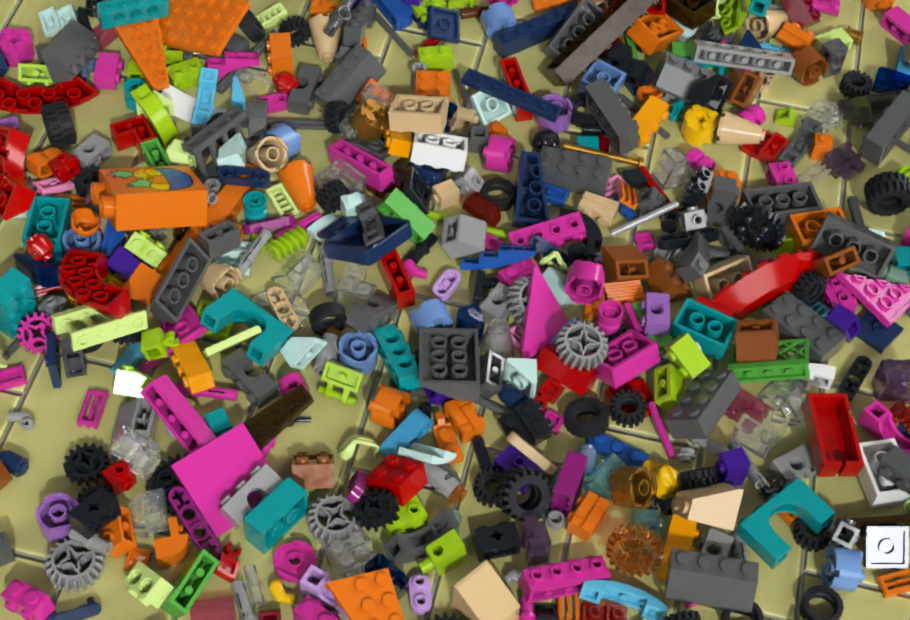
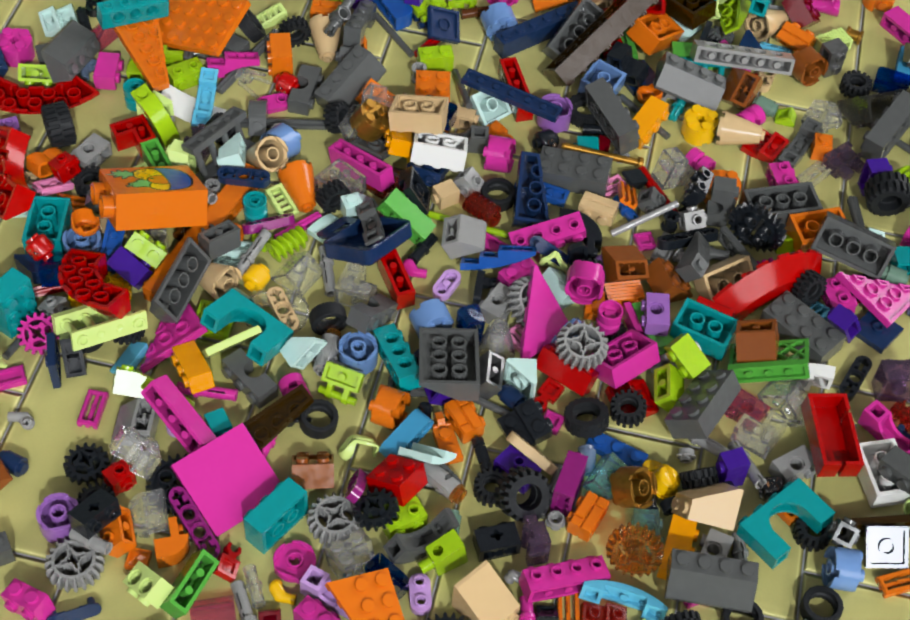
(144, 284): orange piece -> none
(155, 343): lime brick -> none
(237, 96): medium azure slope -> none
(256, 277): none -> yellow head
(262, 481): light grey arch -> none
(319, 432): none -> black tyre
(661, 430): dark pink bar -> none
(711, 93): black slope -> none
(768, 105): none -> sand green brick
(837, 261): dark orange brick -> none
(871, 168): none -> dark purple brick

